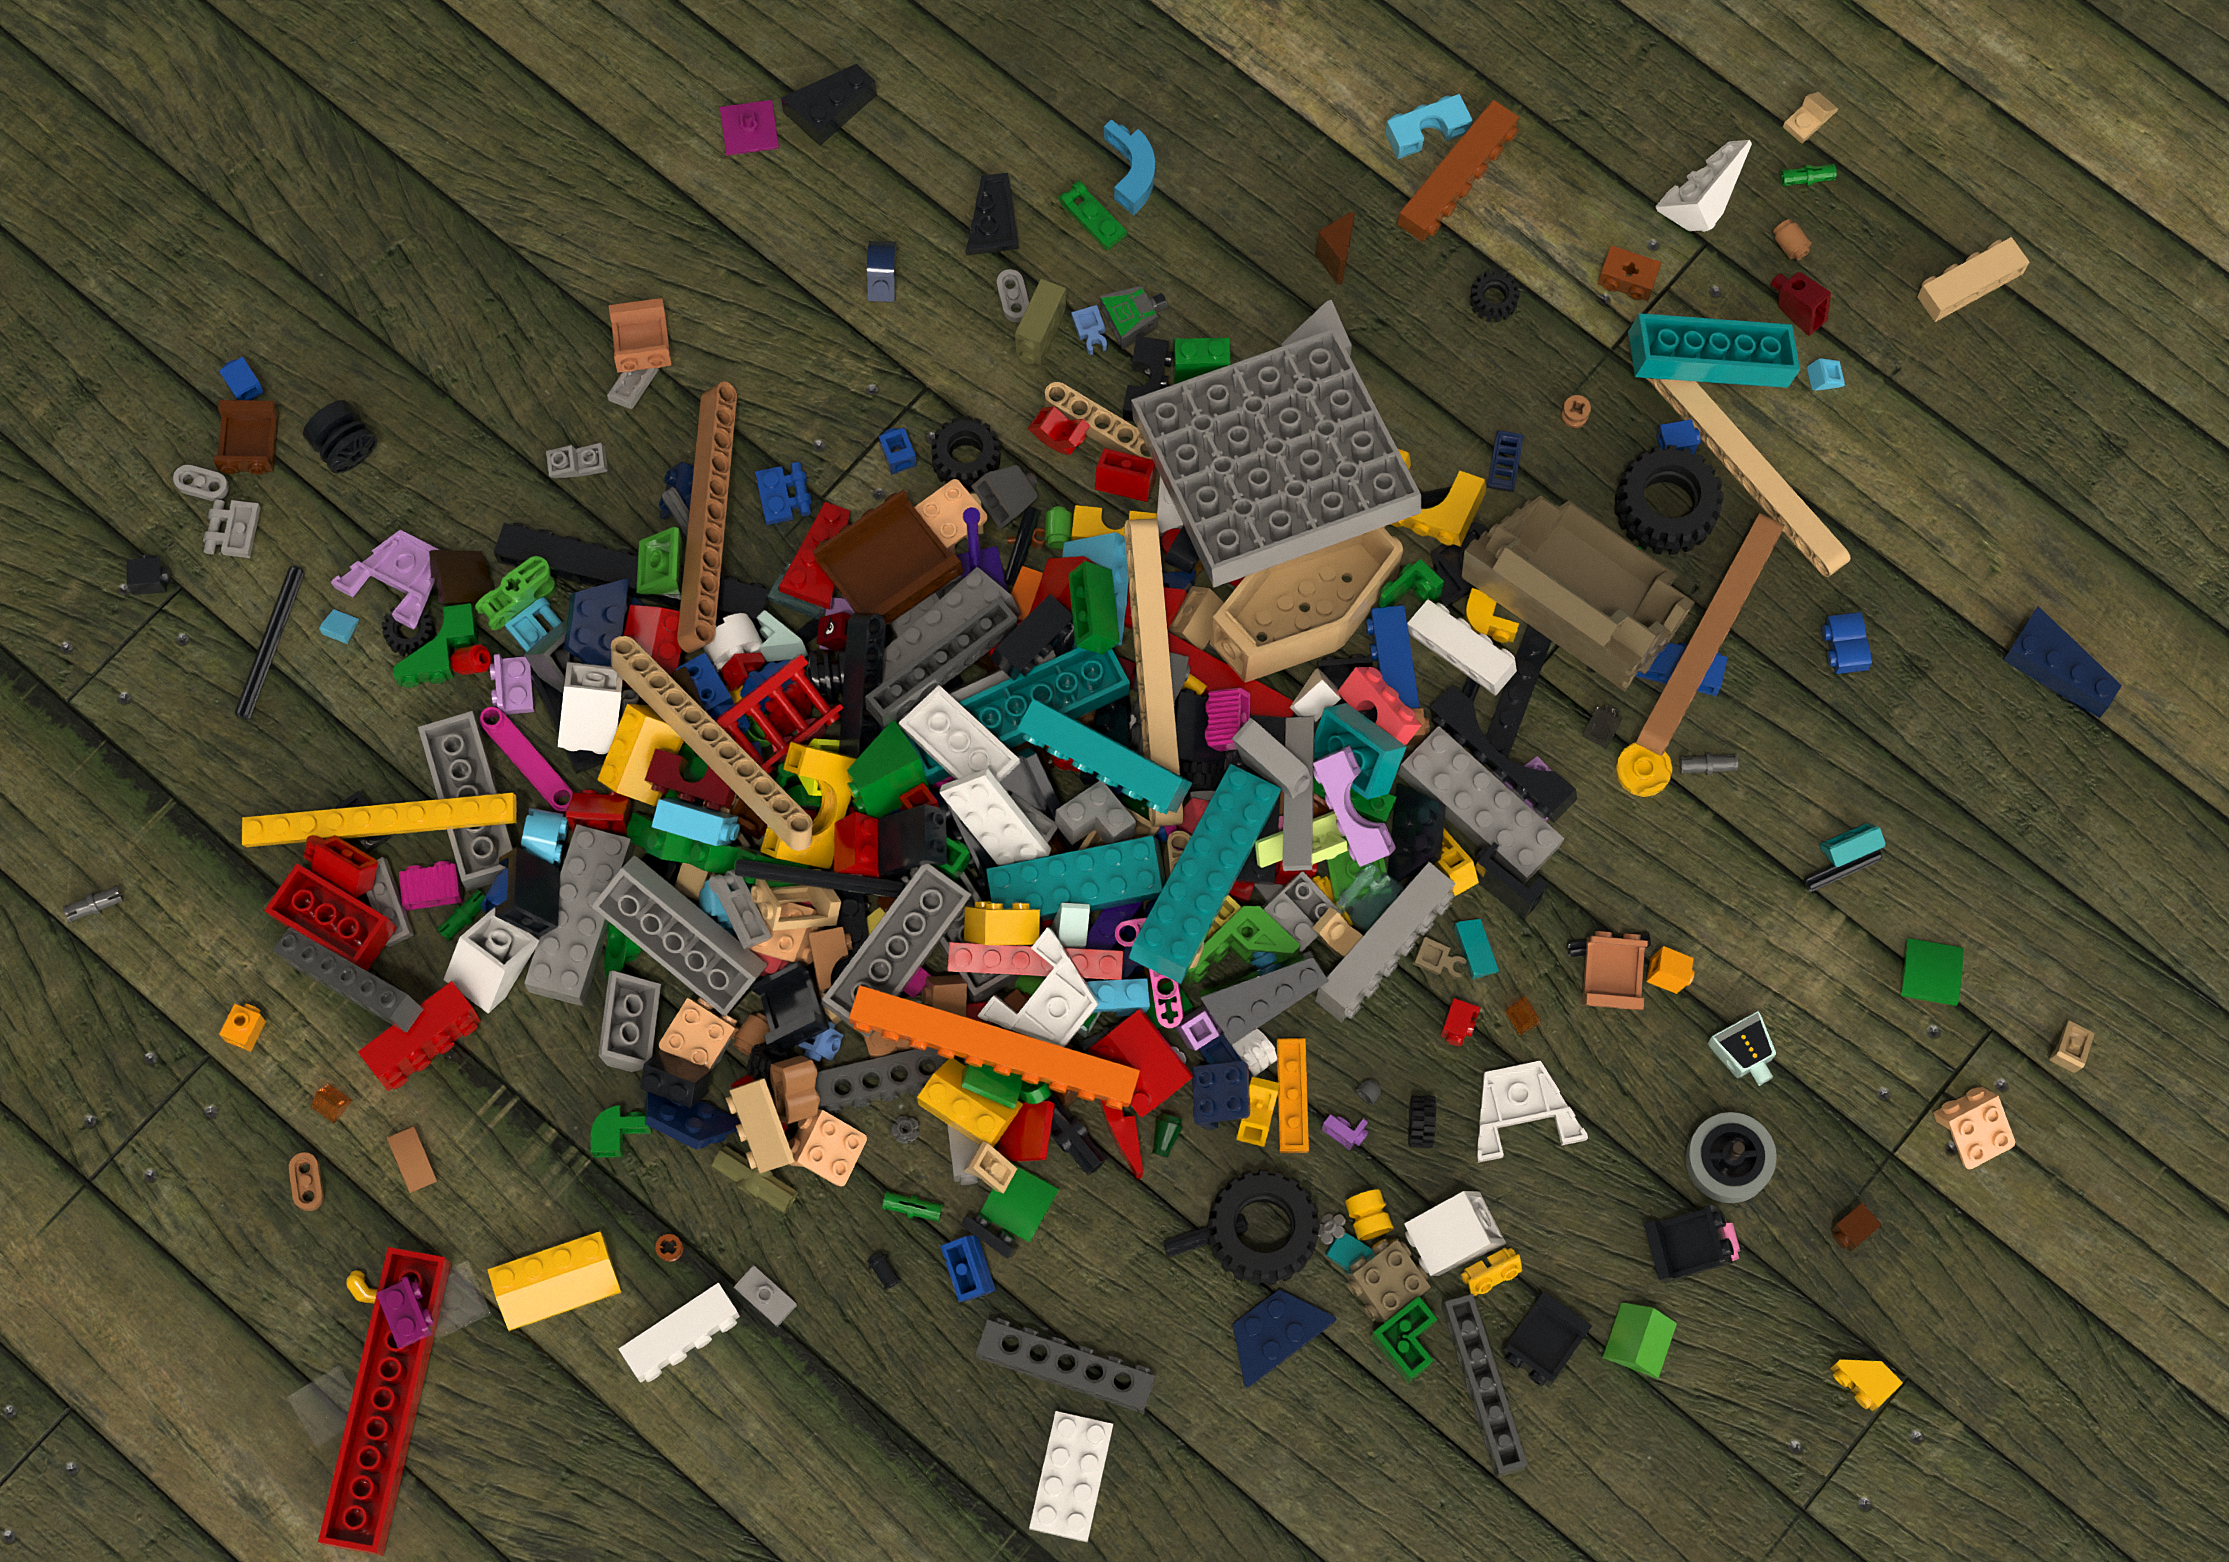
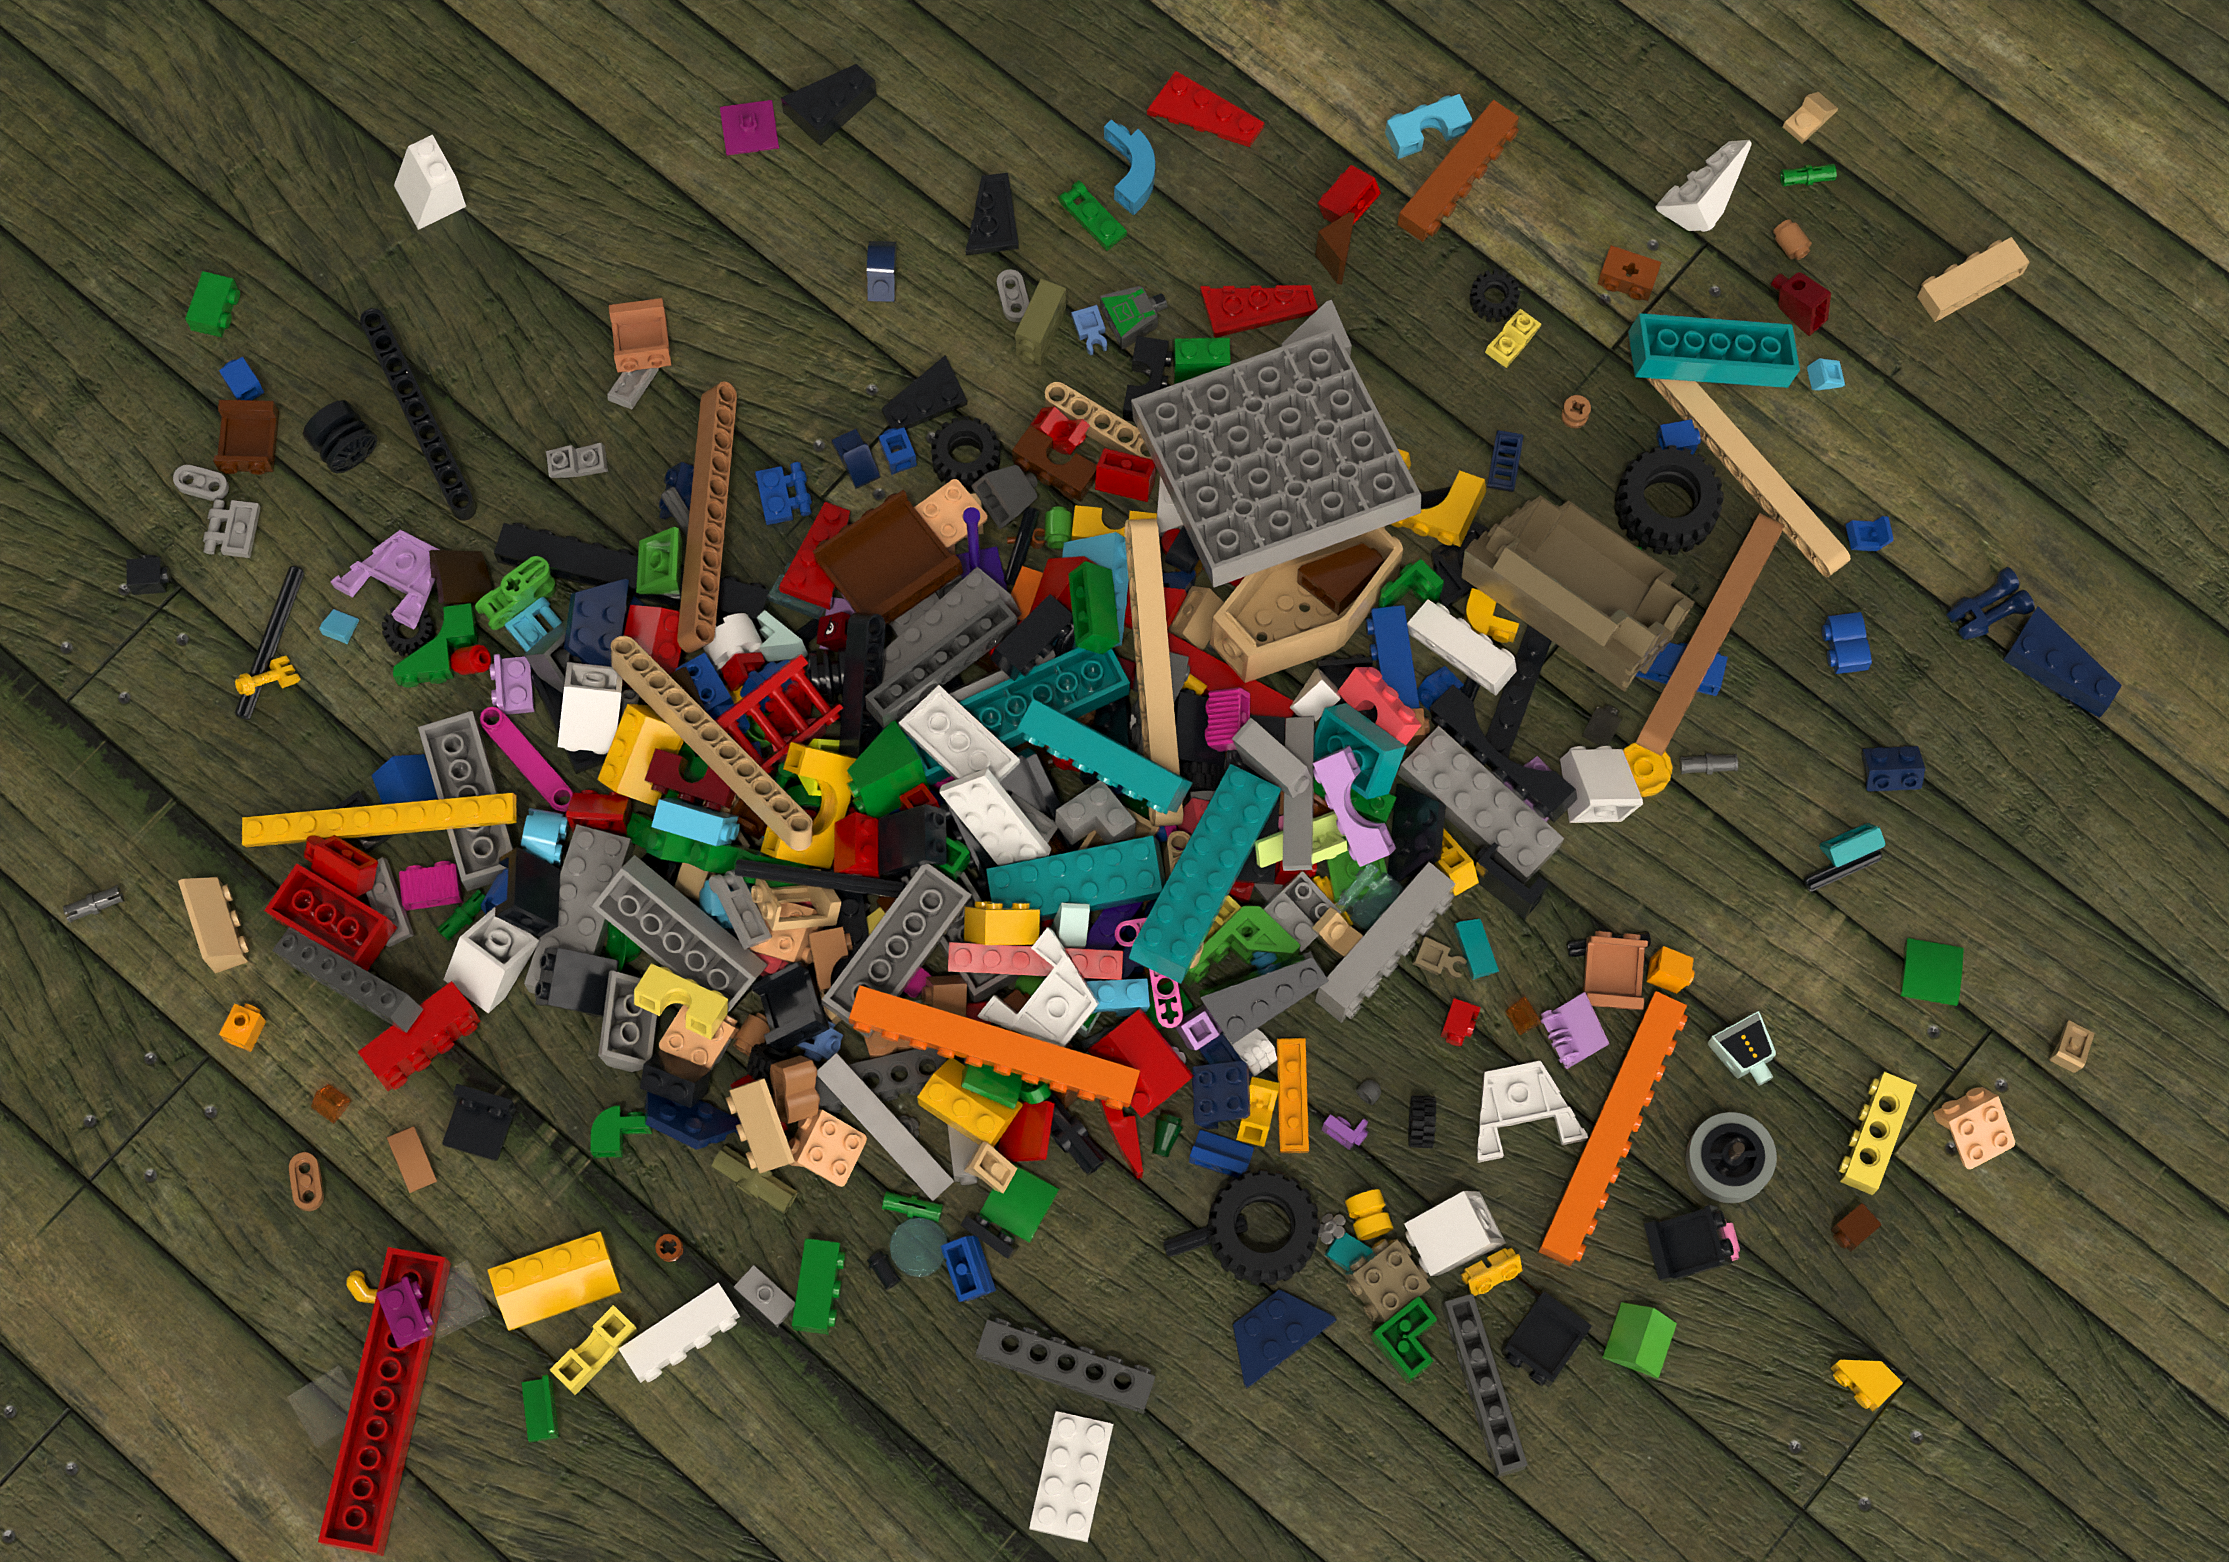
(212, 304): none -> green brick
(214, 922): none -> tan slope
(246, 684): none -> yellow hinge
(405, 780): none -> blue slope
(422, 424): none -> black beam
(428, 183): none -> white slope
(479, 1122): none -> black bracket
(540, 1409): none -> green panel
(574, 981): none -> black panel
(584, 1362): none -> light yellow arch
(662, 987): none -> light yellow arch
(818, 1286): none -> green brick
(856, 458): none -> dark blue slope
(884, 1127): none -> light grey tile
(917, 1247): none -> clear light blue tile
(926, 398): none -> black wing
(1072, 478): none -> reddish brown arch
(1198, 107): none -> red wing
(1221, 1154): none -> blue panel
(1243, 309): none -> red wing
(1340, 576): none -> reddish brown slope
(1350, 193): none -> red brick
(1436, 685): none -> blue bracket
(1513, 338): none -> light yellow slope
(1574, 1030): none -> lavender hinge
(1602, 784): none -> white slope
(1612, 1130): none -> orange brick
(1869, 534): none -> blue bracket
(1893, 768): none -> dark blue bracket
(1899, 1095): none -> light yellow brick
(2006, 584): none -> dark blue piece

